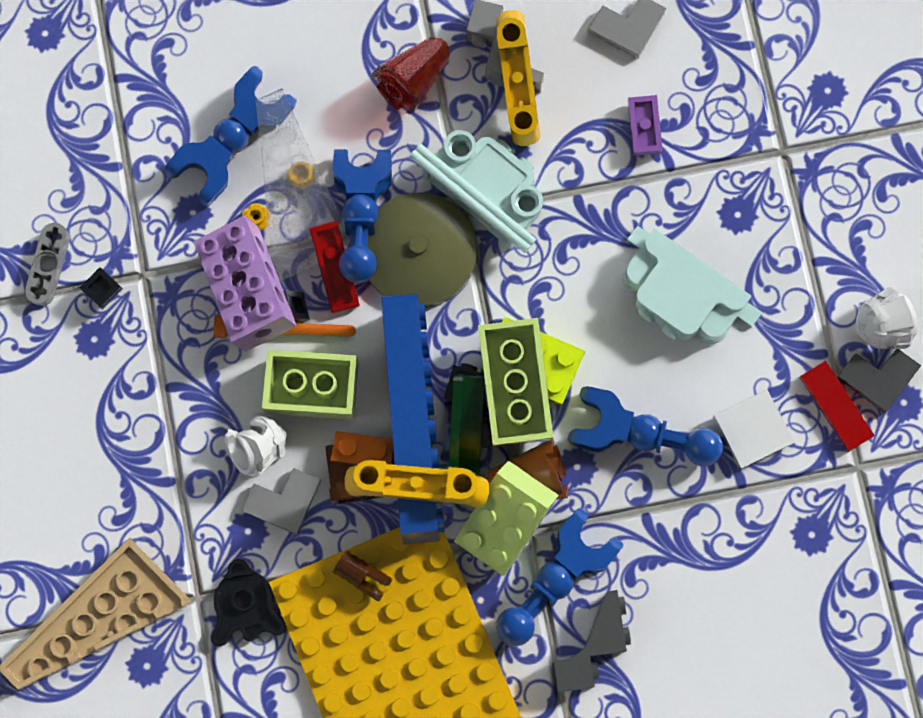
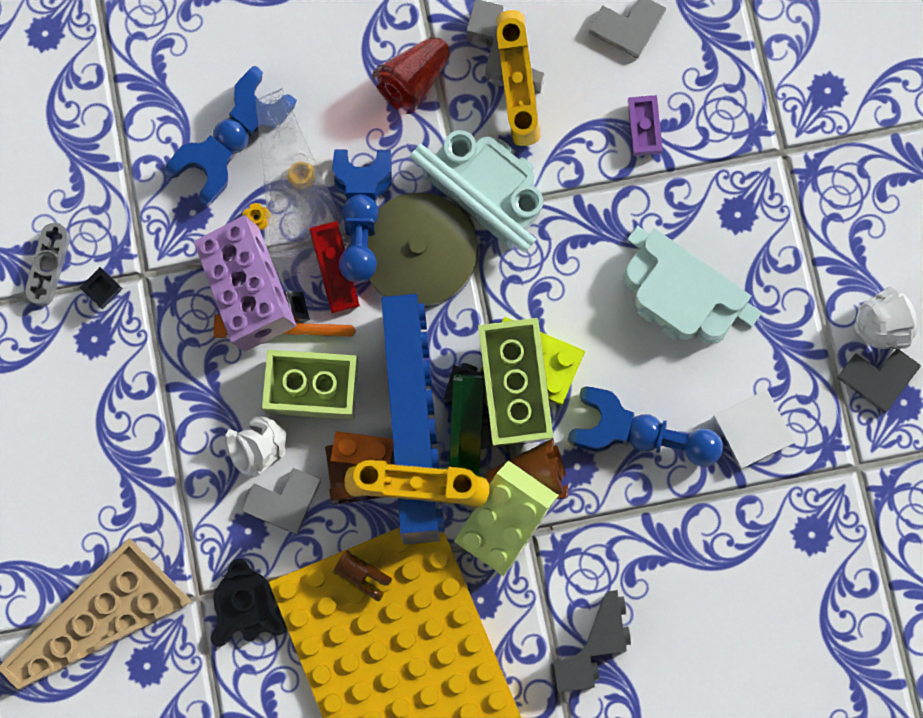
(556, 579): blue piece -> none
(837, 406): red tile -> none

